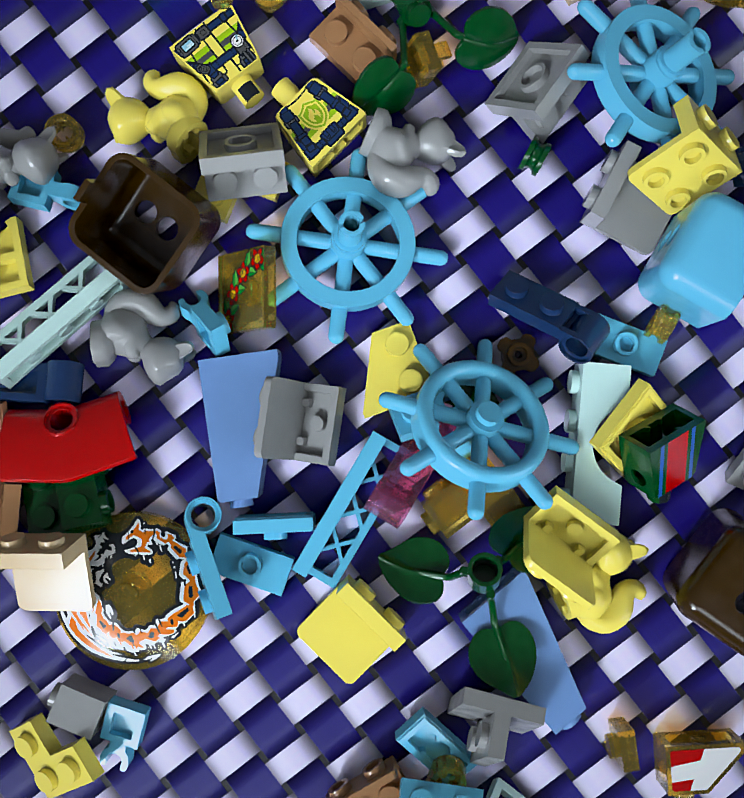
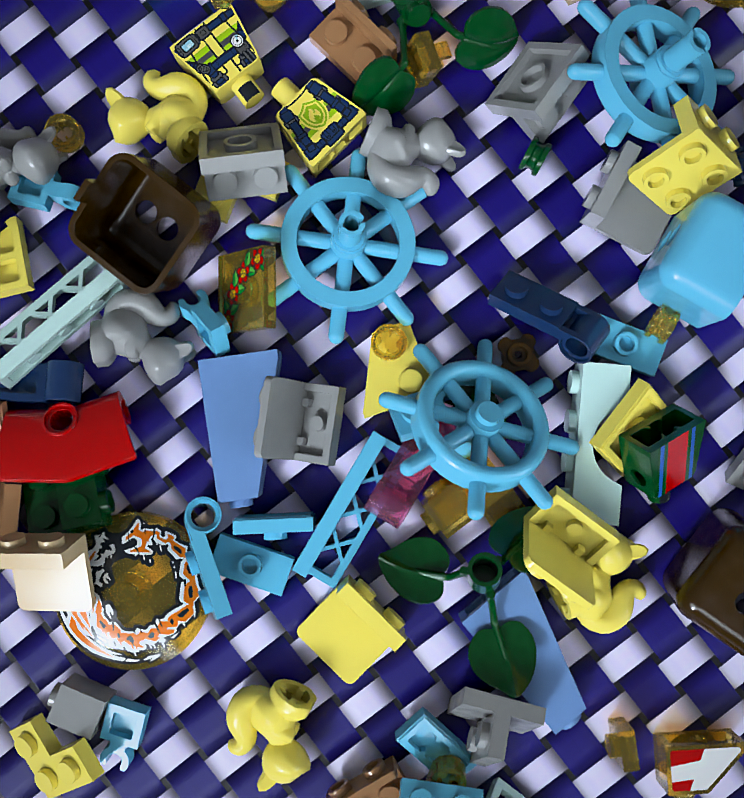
(275, 716): none -> light yellow animal
(400, 344): none -> clear yellow bush

